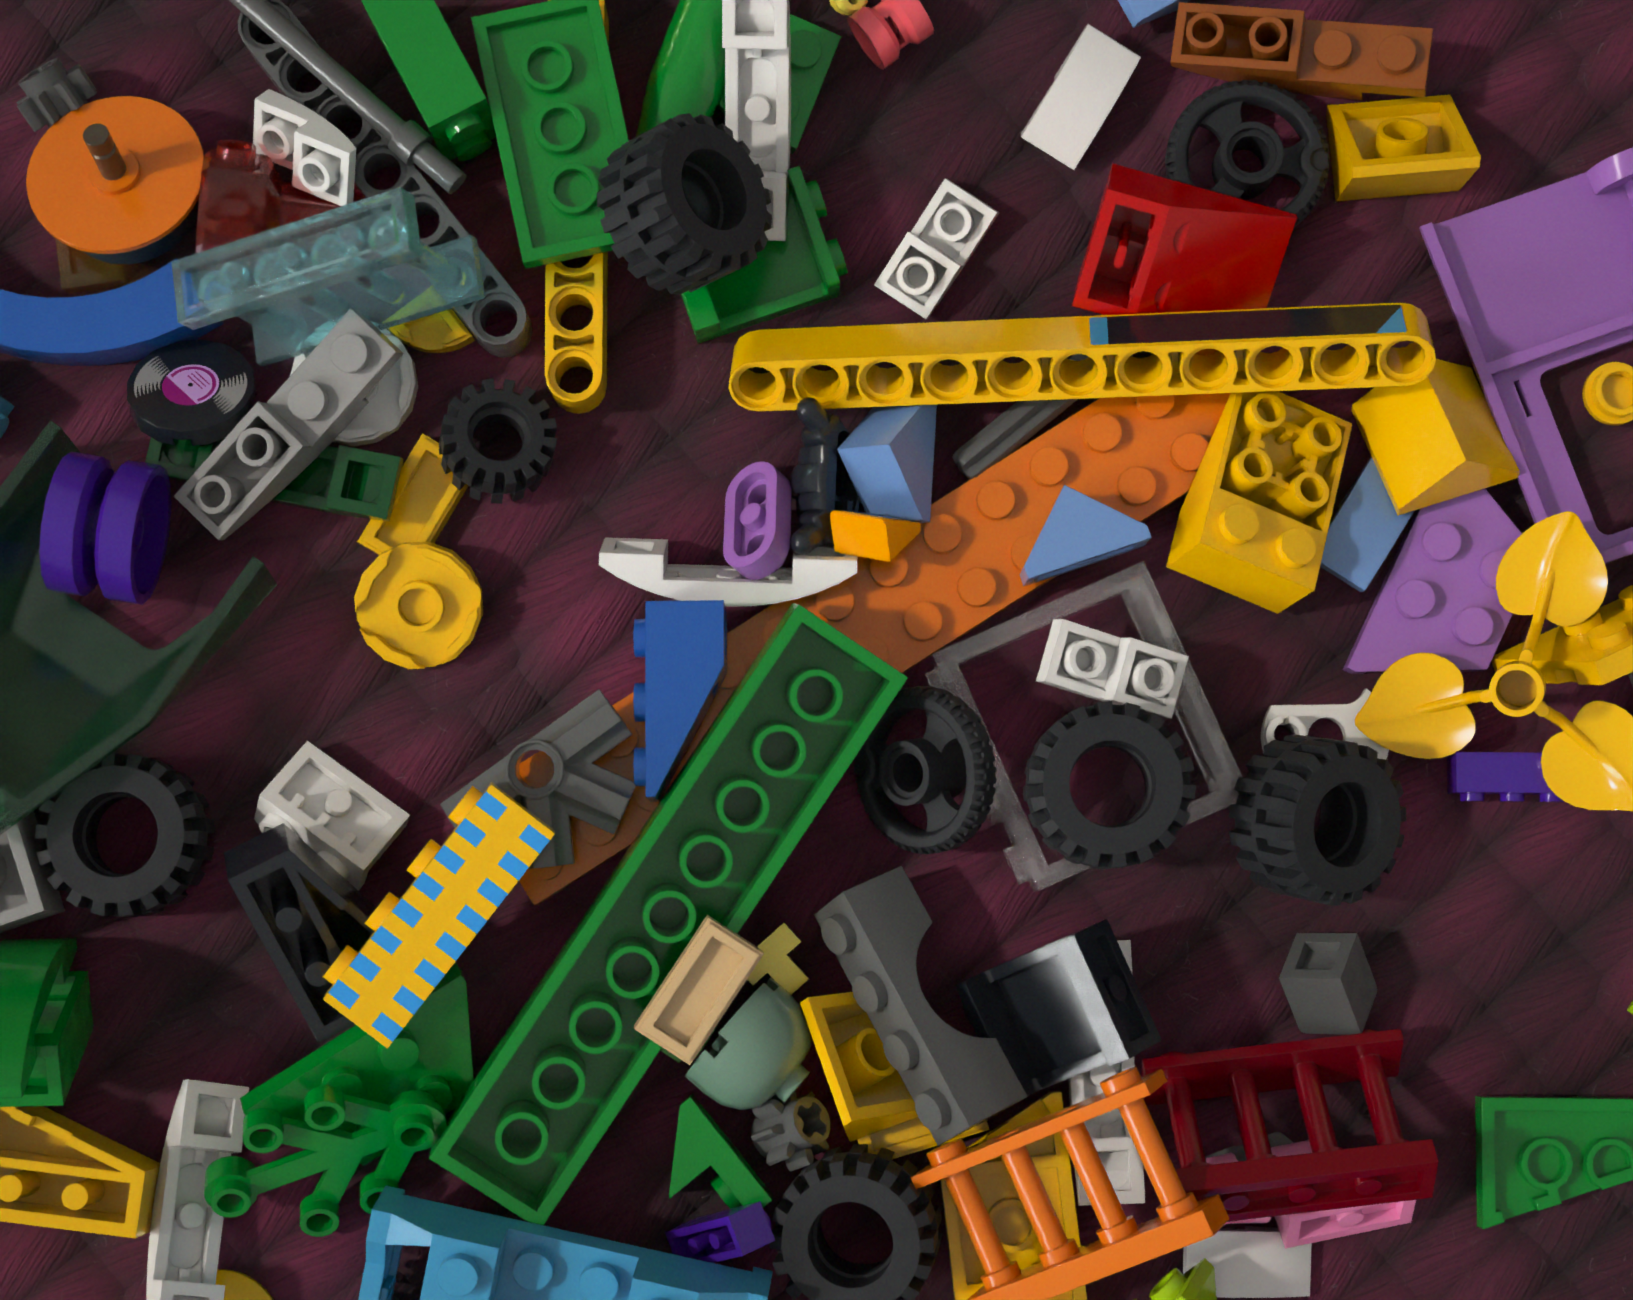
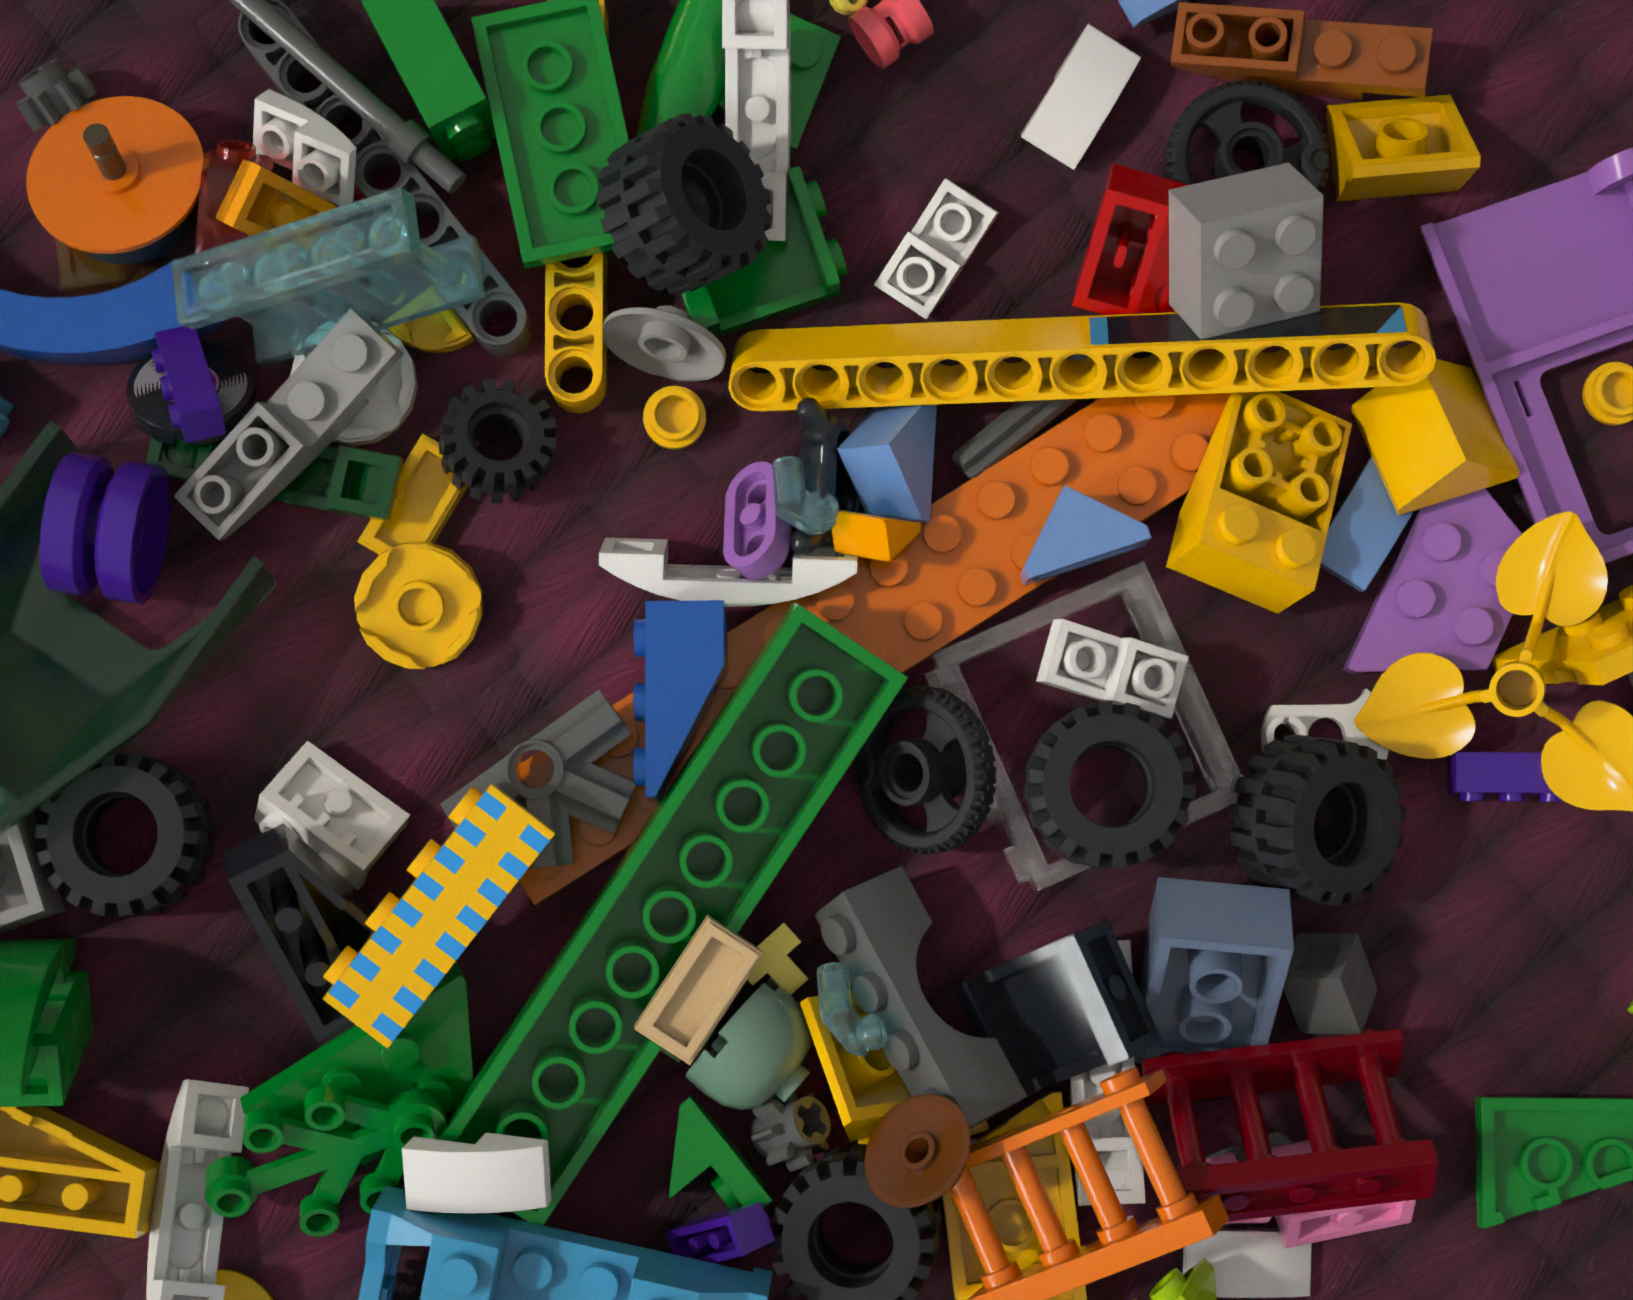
(187, 384): none -> dark purple piece
(264, 201): none -> light orange slope
(481, 1177): none -> white slope
(664, 343): none -> light grey dish
(674, 417): none -> yellow plate
(795, 504): none -> clear light blue arm
(840, 1017): none -> clear light blue arm
(901, 1140): none -> reddish brown piece
(1214, 964): none -> sand blue slope
(1245, 250): none -> light grey brick

